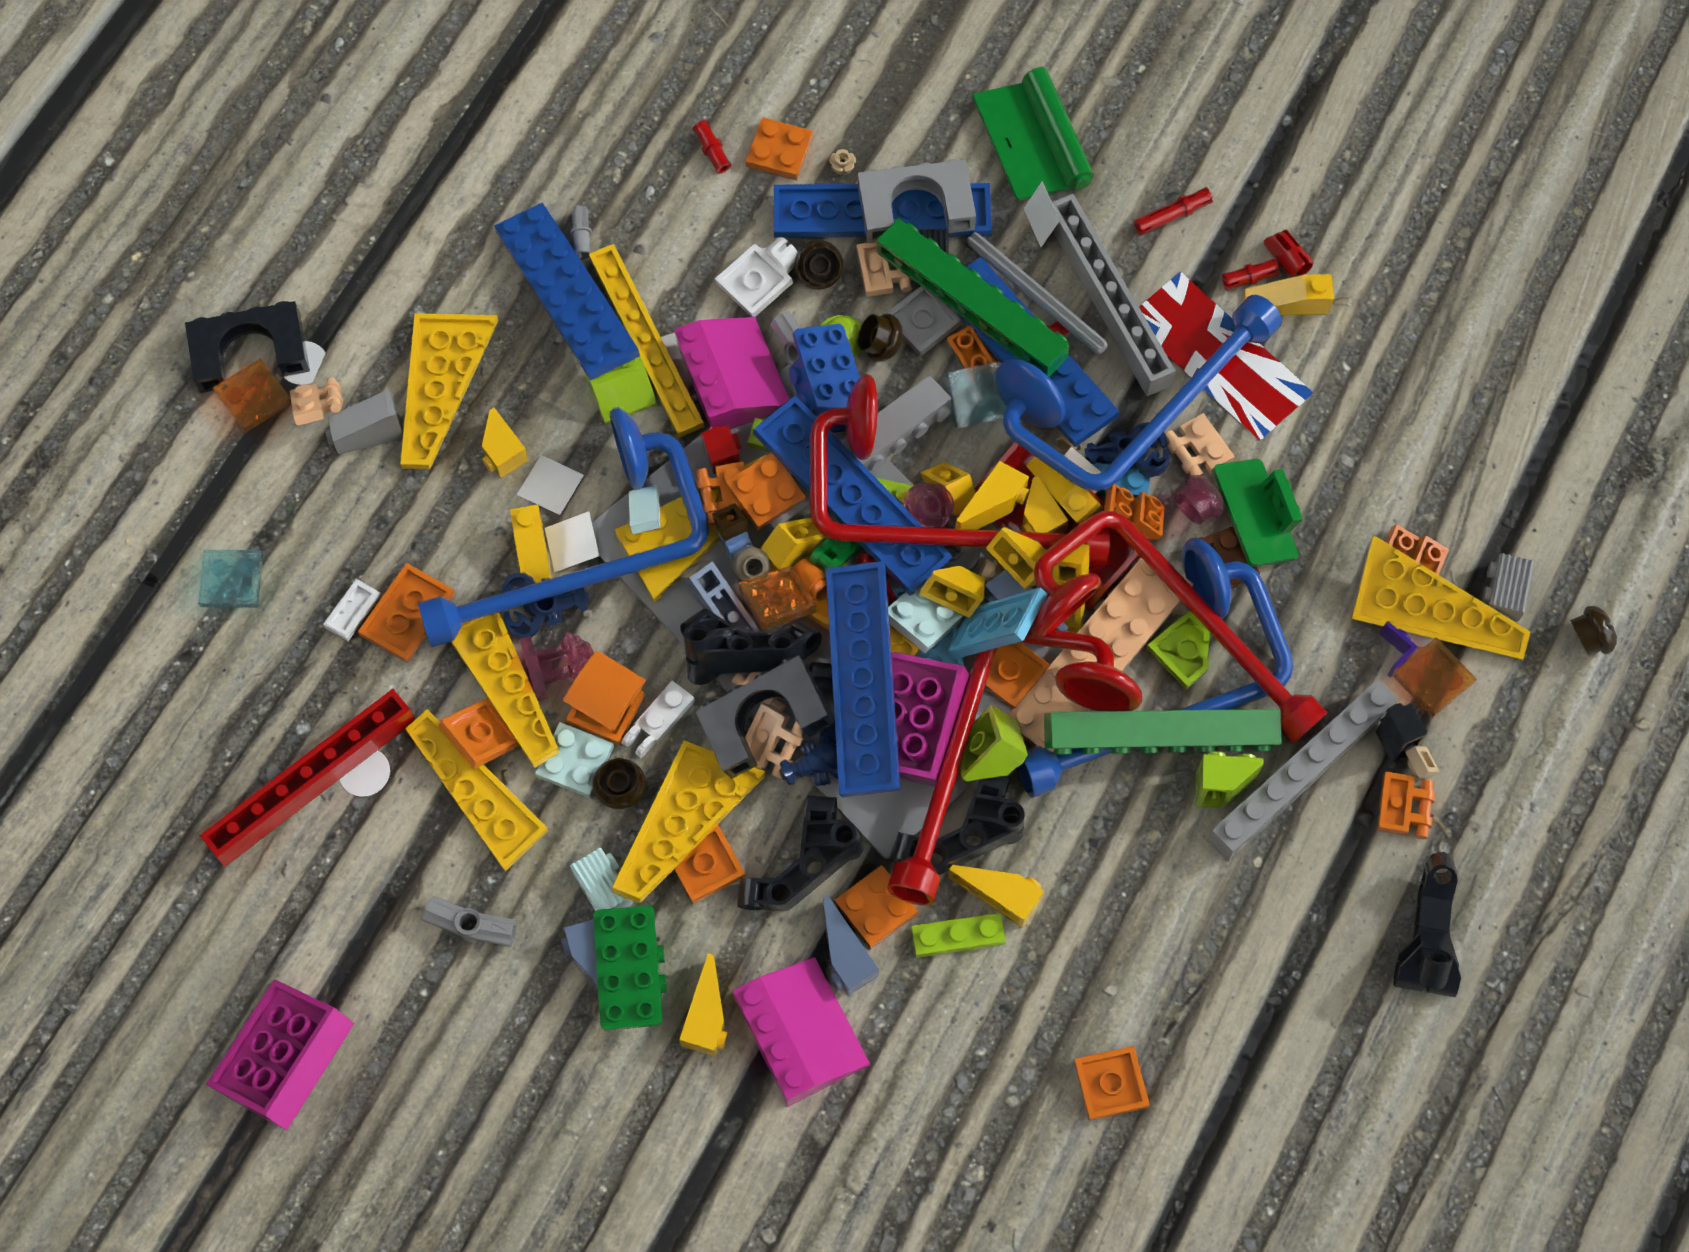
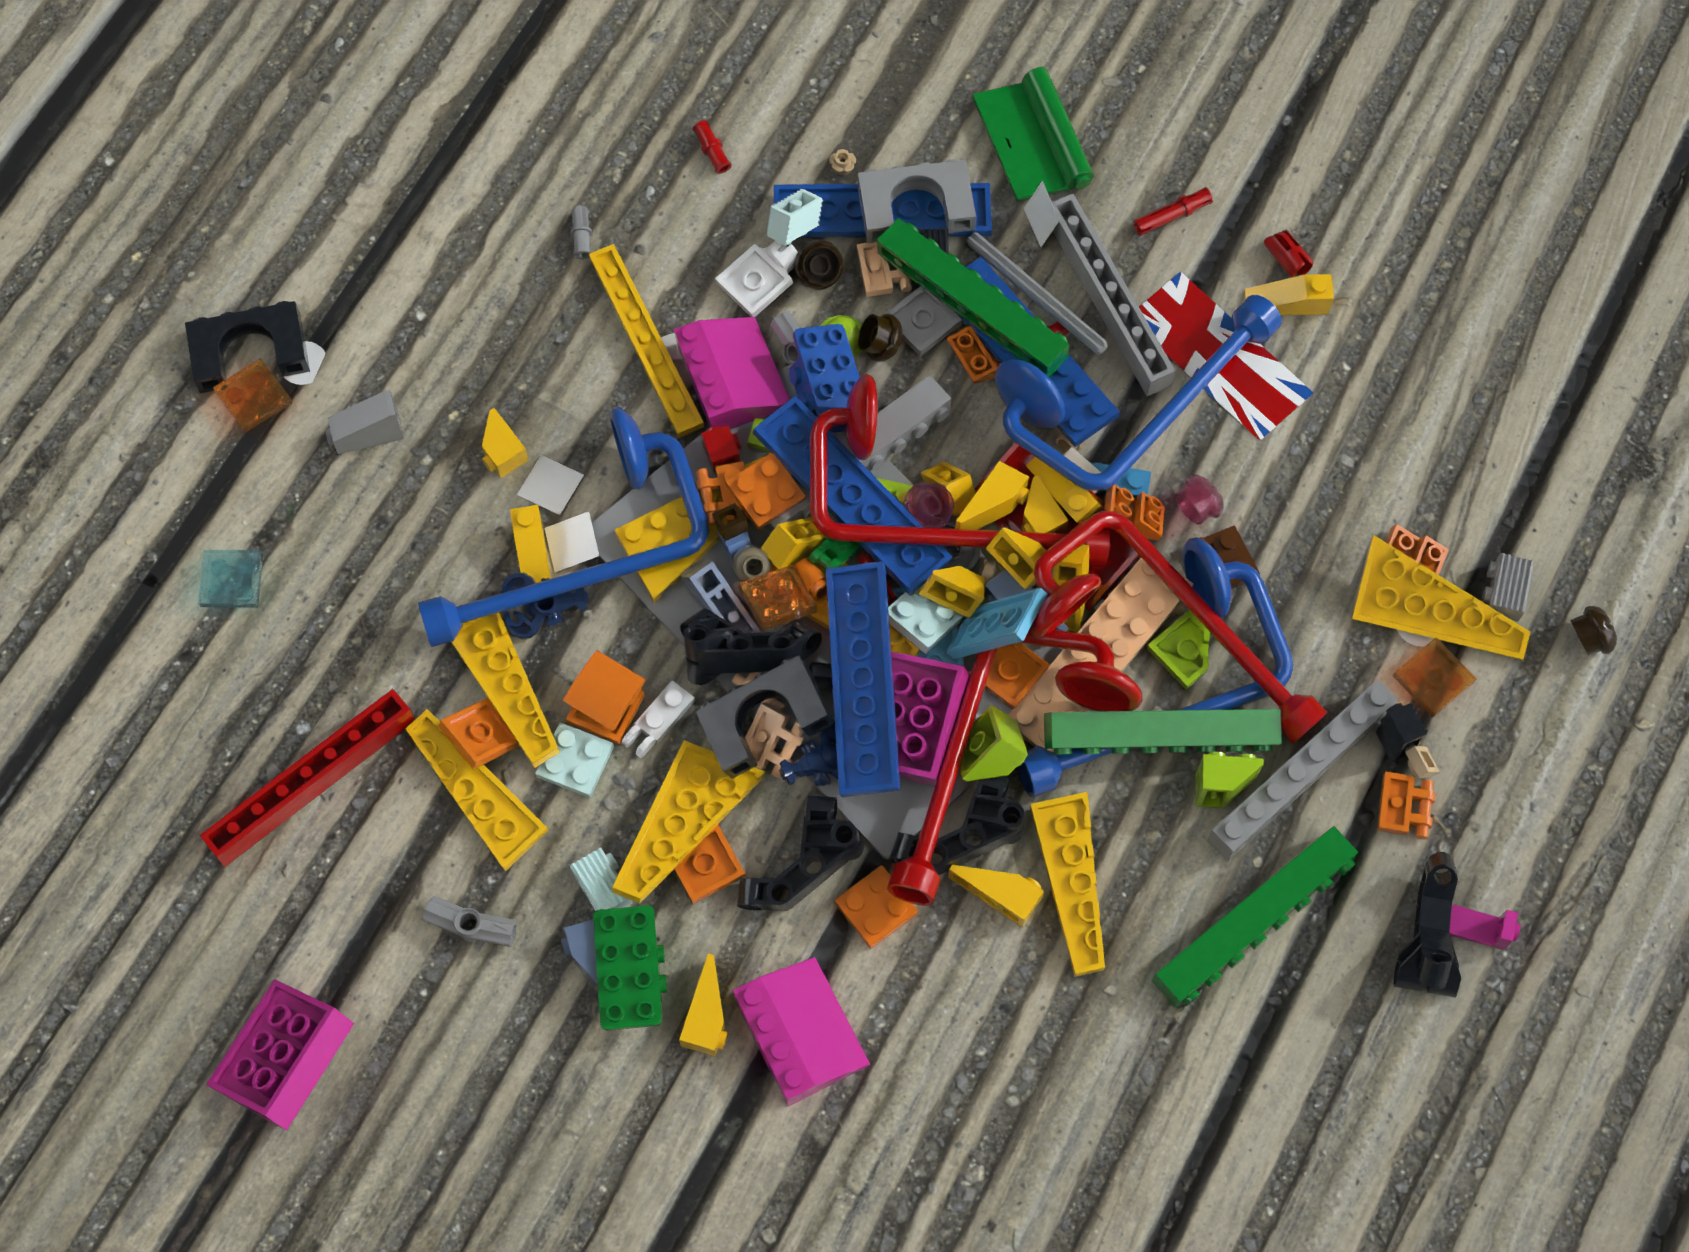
(311, 402): light nougat plate -> none
(352, 610): white plate -> none
(368, 776): white sticker -> none
(396, 619): orange plate -> none
(440, 370): yellow wing -> none
(539, 665): clear pink tile -> none
(567, 291): blue plate -> none
(619, 783): dark brown piece -> none
(623, 388): lime slope -> none
(644, 509): light aqua tile -> none
(779, 148): orange plate -> none
(794, 216): none -> light aqua brick
(848, 958): sand blue slope -> none
(958, 935): lime plate -> none
(974, 395): clear light blue plate -> none
(1068, 855): none -> yellow wing
(1111, 1083): orange plate -> none
(1119, 441): dark blue animal -> none
(1204, 442): light nougat plate -> none
(1250, 274): red pin -> none
(1254, 917): none -> green brick
(1260, 510): green bracket -> none
(1401, 642): dark purple bracket -> none
(1484, 928): none -> dark pink bracket

